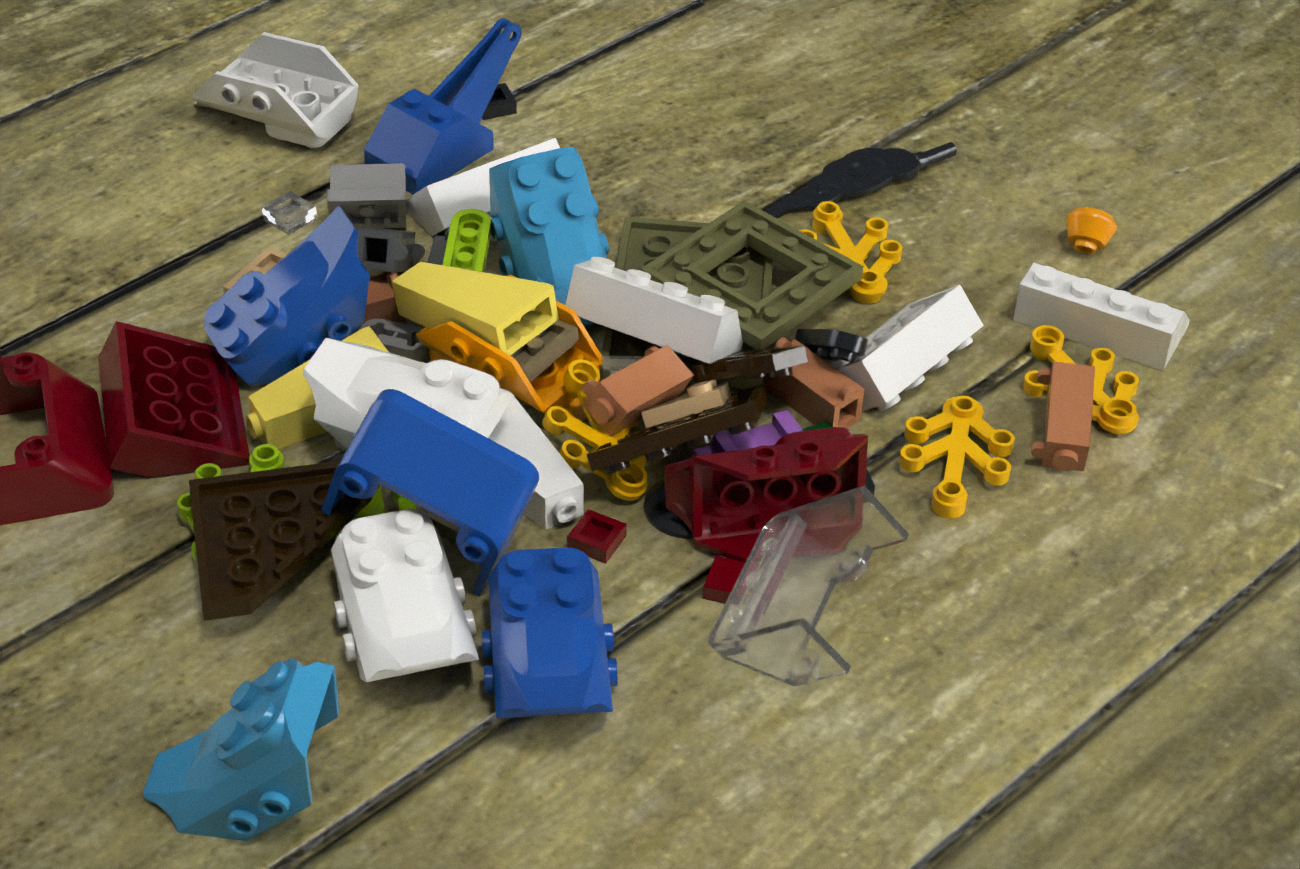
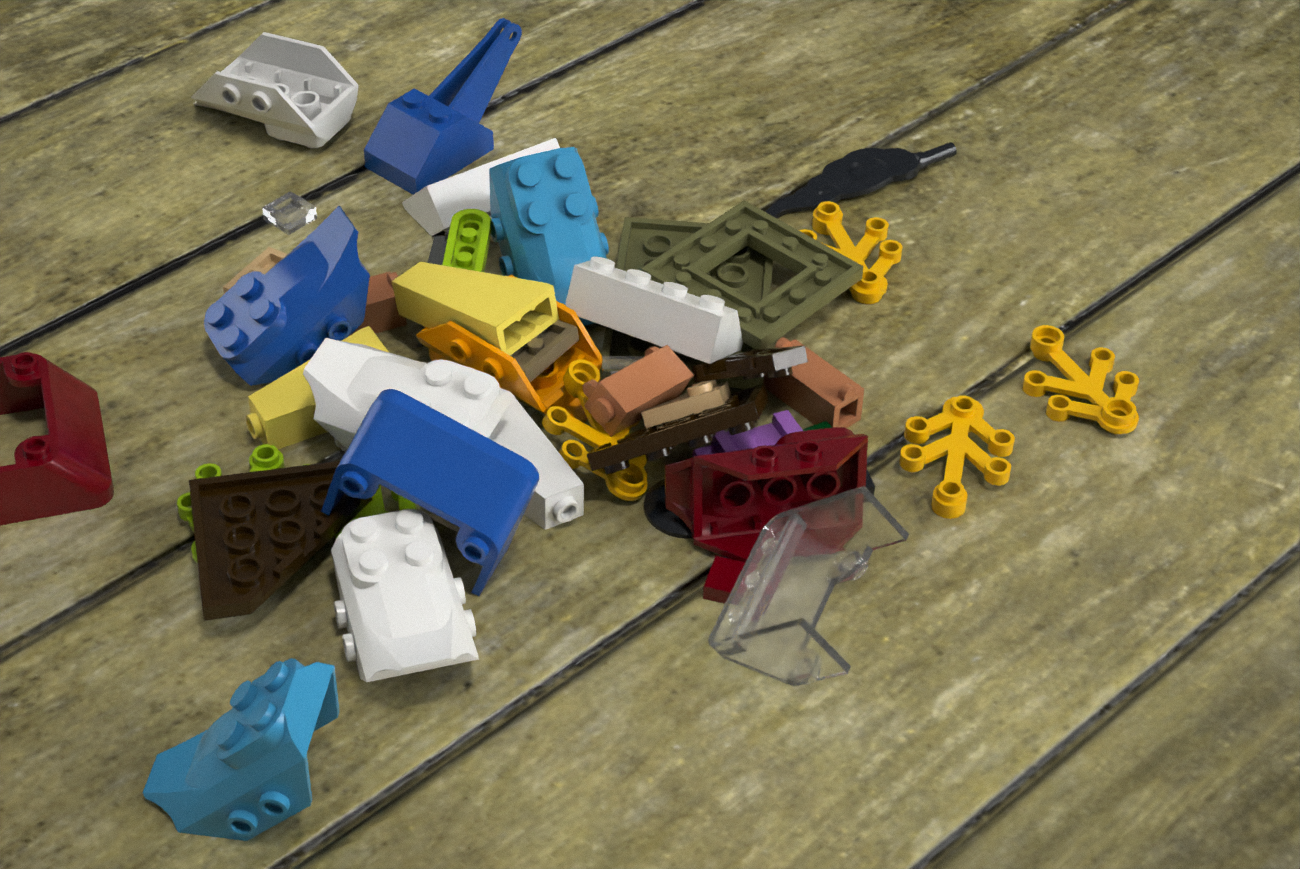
(168, 404): dark red slope -> none
(369, 194): light grey bracket -> none
(388, 249): dark grey brick -> none
(399, 338): light grey beam -> none
(501, 103): black tile -> none
(547, 636): blue slope -> none
(597, 535): dark red tile -> none
(832, 344): black plate -> none
(910, 345): white slope -> none
(1067, 416): nougat brick -> none
(1089, 229): light orange cone -> none
(1100, 316): white slope -> none

